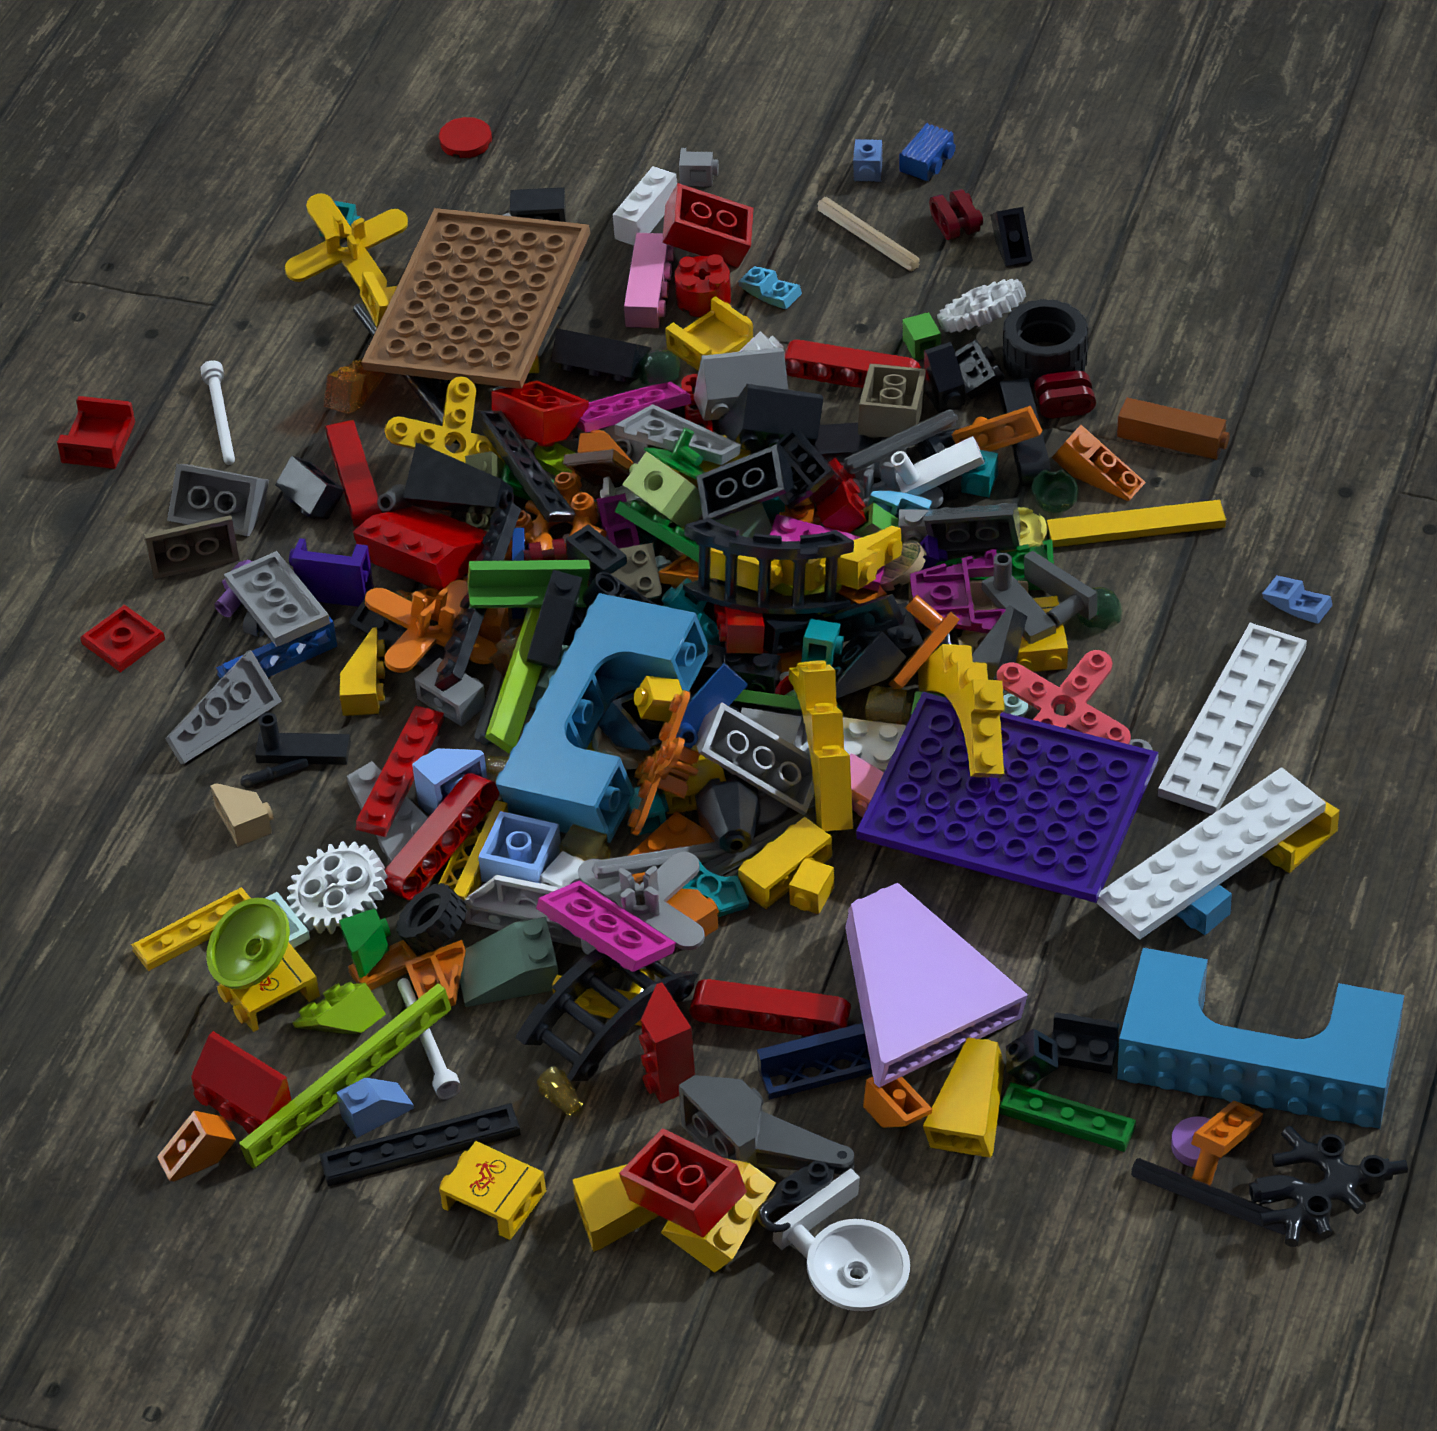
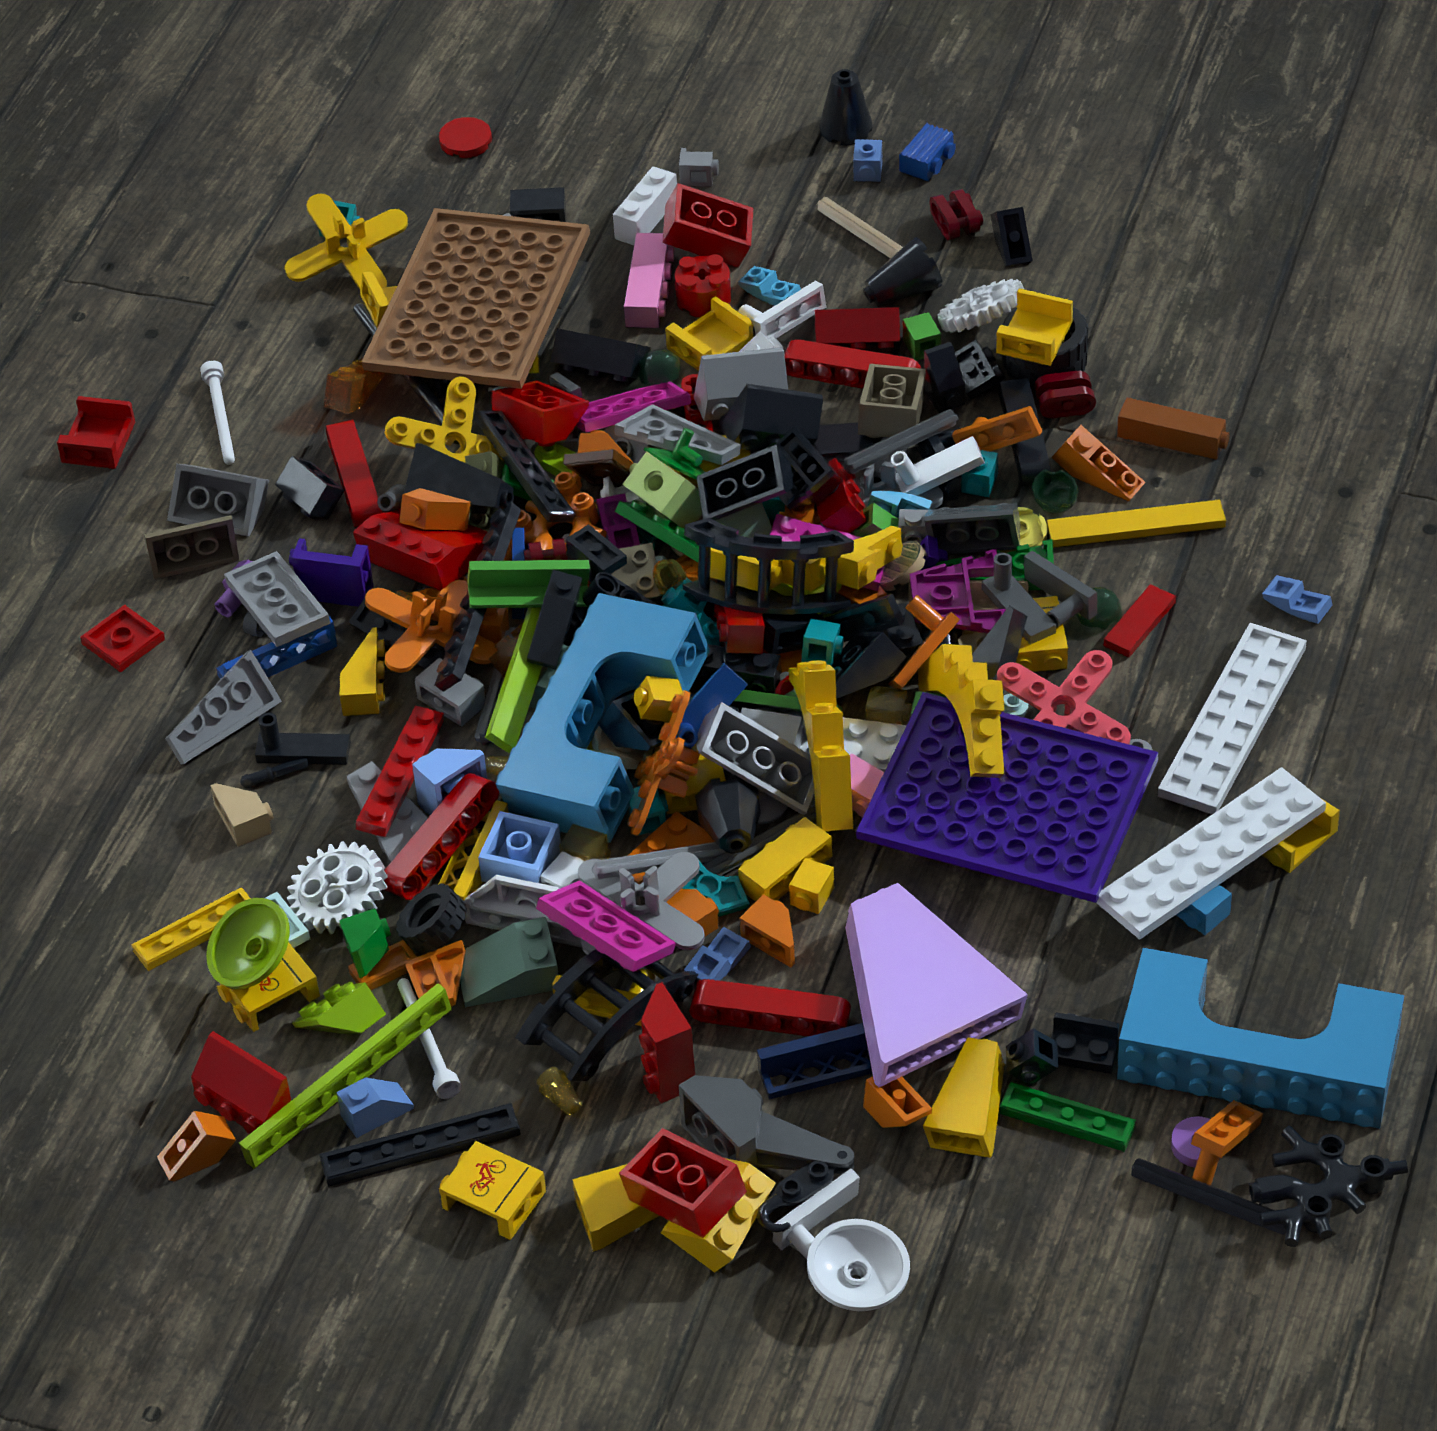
(434, 511): none -> orange slope
(564, 384): none -> dark grey tile
(668, 574): none -> clear yellow tile
(720, 956): none -> medium blue slope
(769, 929): none -> orange slope
(788, 312): none -> white piece
(845, 110): none -> black cone
(858, 327): none -> red slope
(904, 275): none -> black cone
(1036, 327): none -> yellow panel
(1139, 620): none -> red tile

